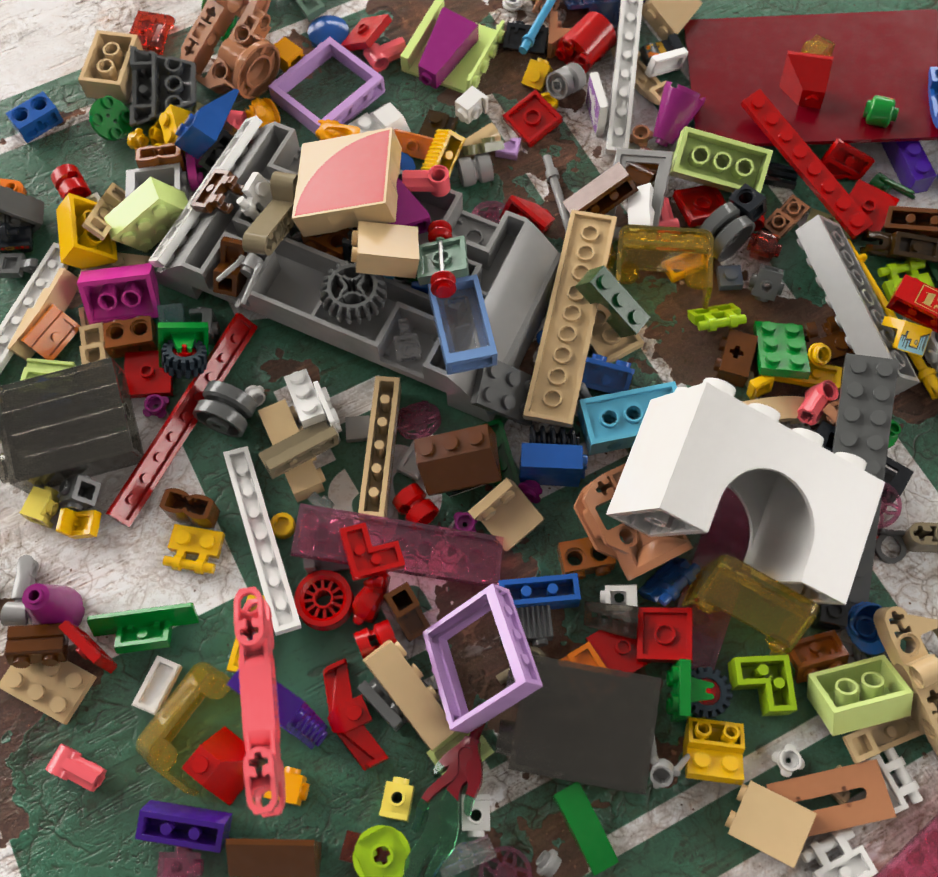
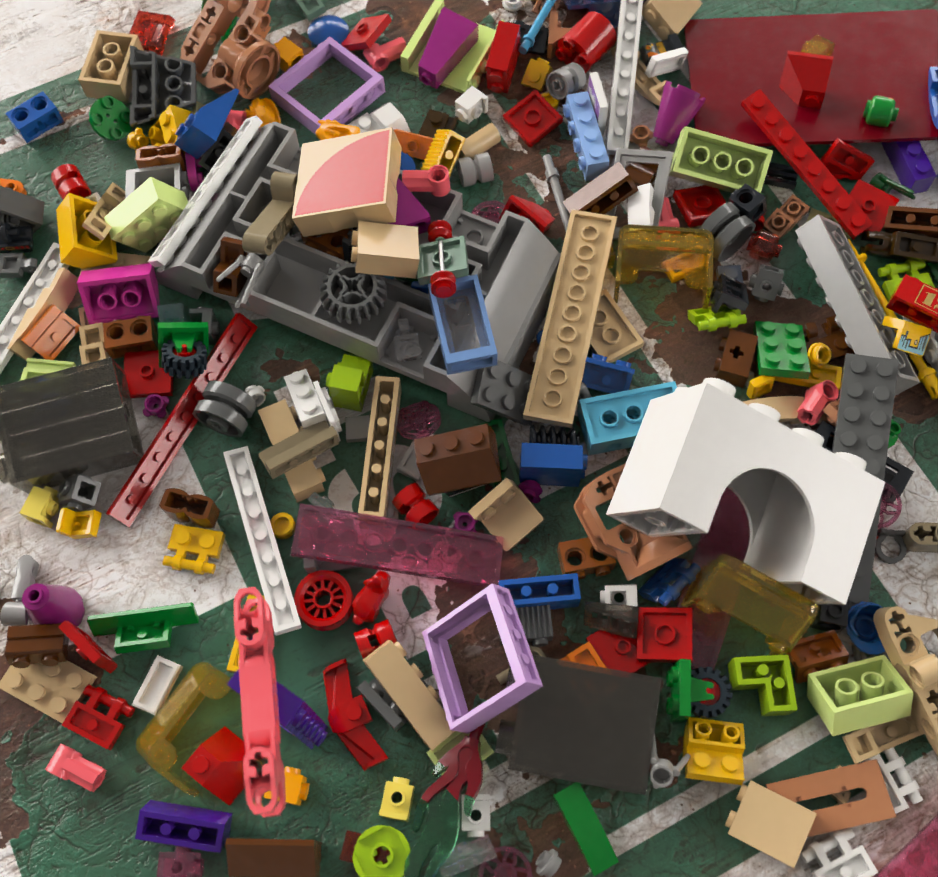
(94, 725): none -> red plate
(212, 193): reddish brown plate -> none
(258, 195): white plate -> none
(350, 382): none -> lime brick
(366, 559): red plate -> none
(406, 611): reddish brown brick -> none
(487, 145): olive plate -> none
(503, 57): none -> red brick
(511, 149): lavender tile -> none
(586, 135): none -> light blue brick
(603, 288): arch -> none
(729, 292): none -> black bracket
(790, 752): white plate -> none

